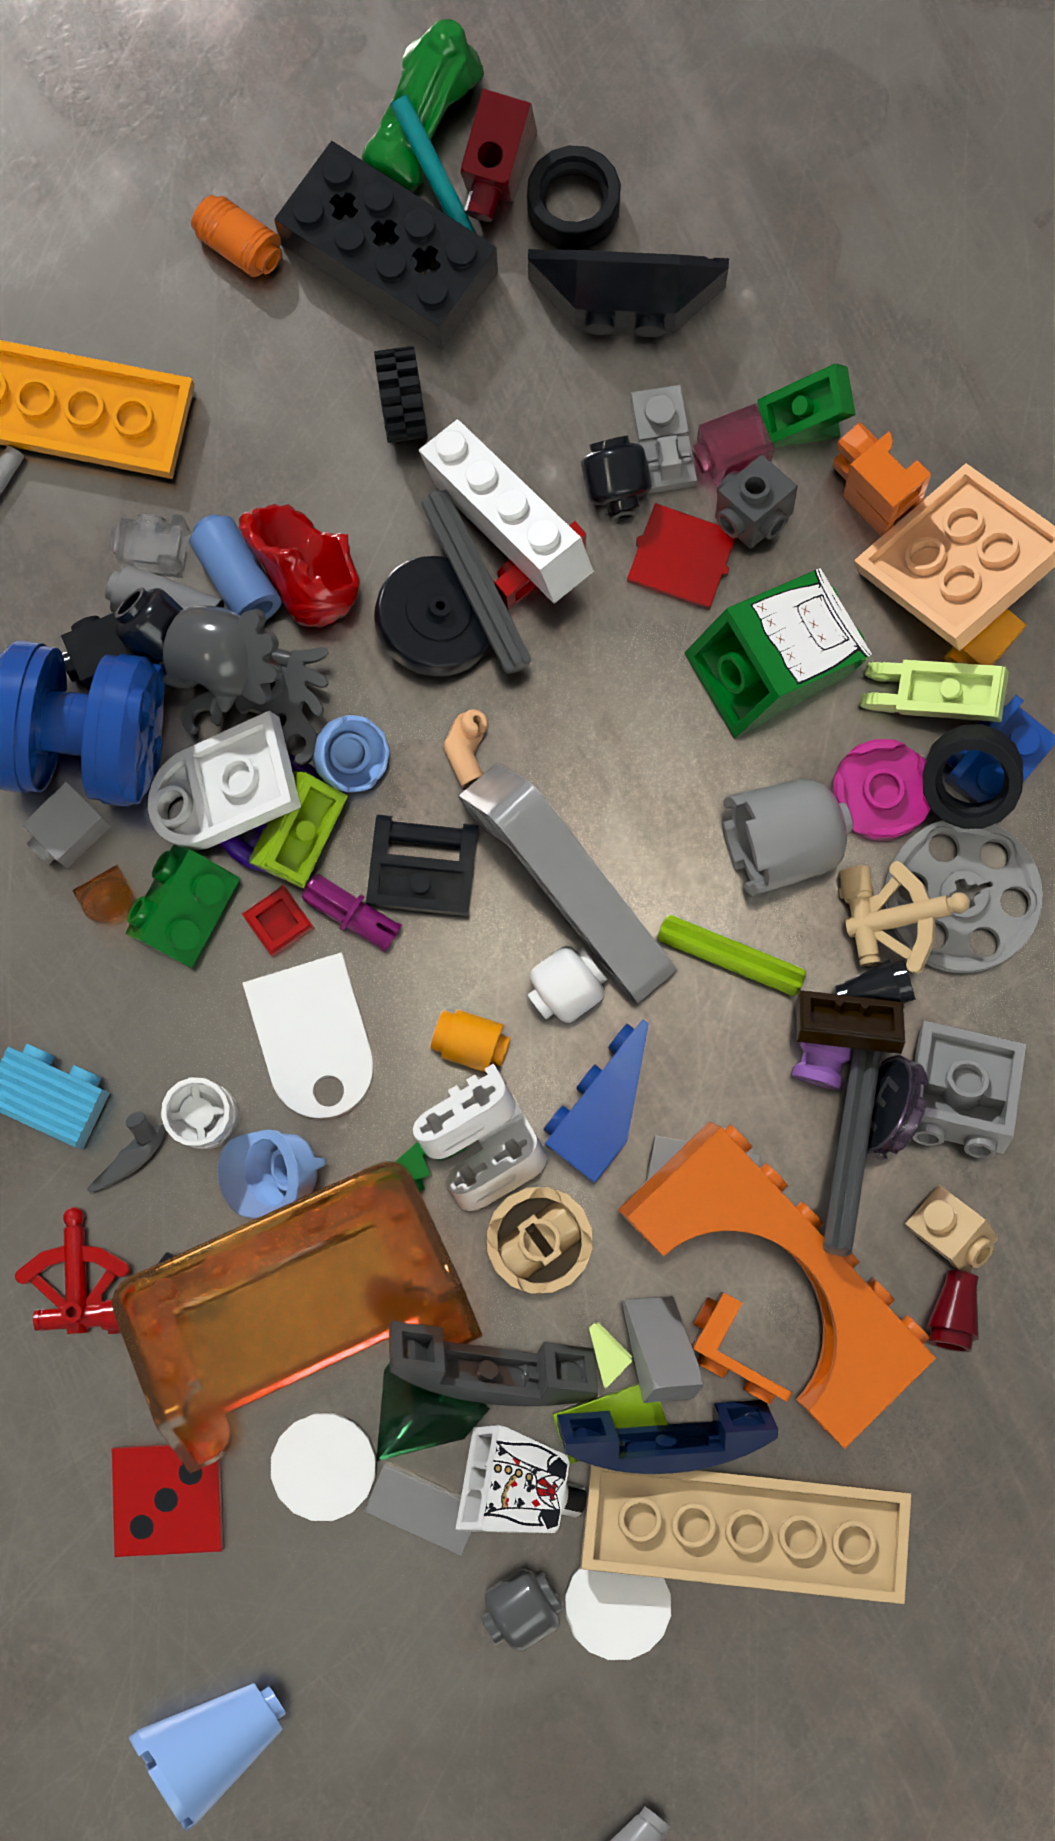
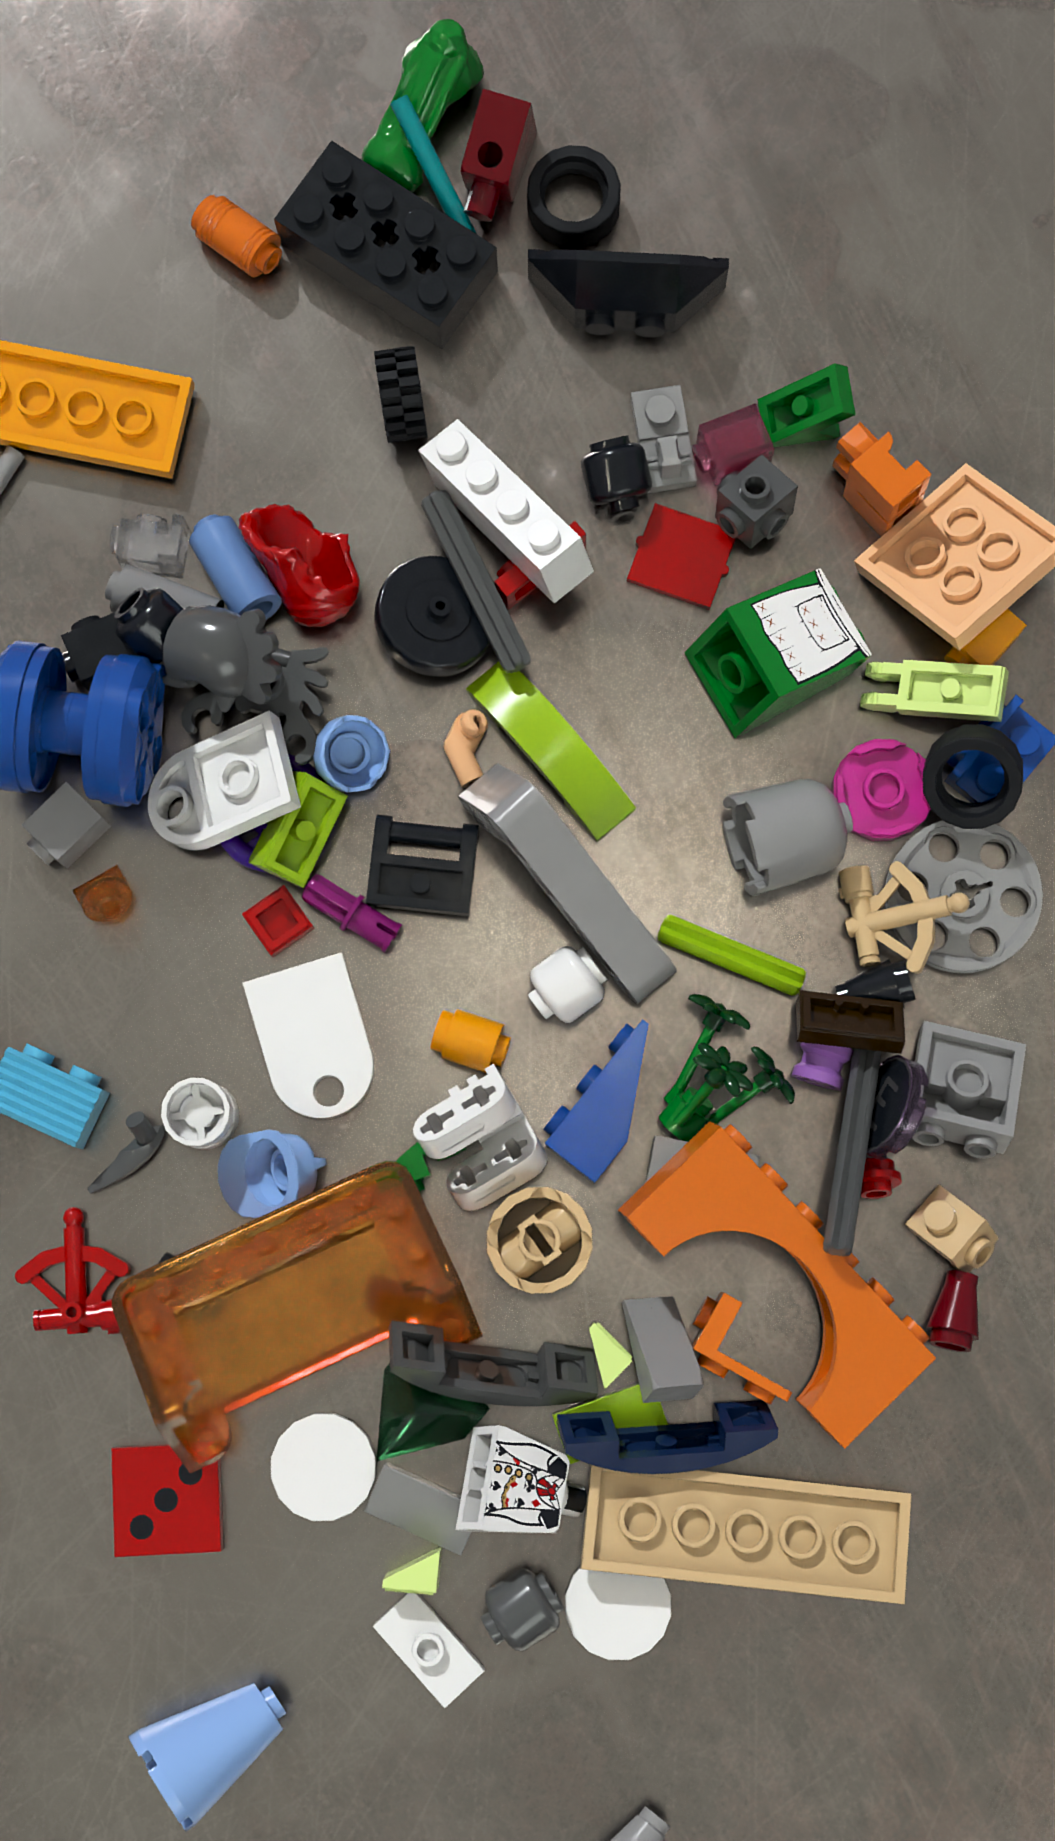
(181, 904): green bracket -> none
(416, 1576): none -> yellowish green slope
(429, 1648): none -> white plate
(553, 749): none -> lime slope
(690, 1110): none -> plant
(879, 1178): none -> red plate

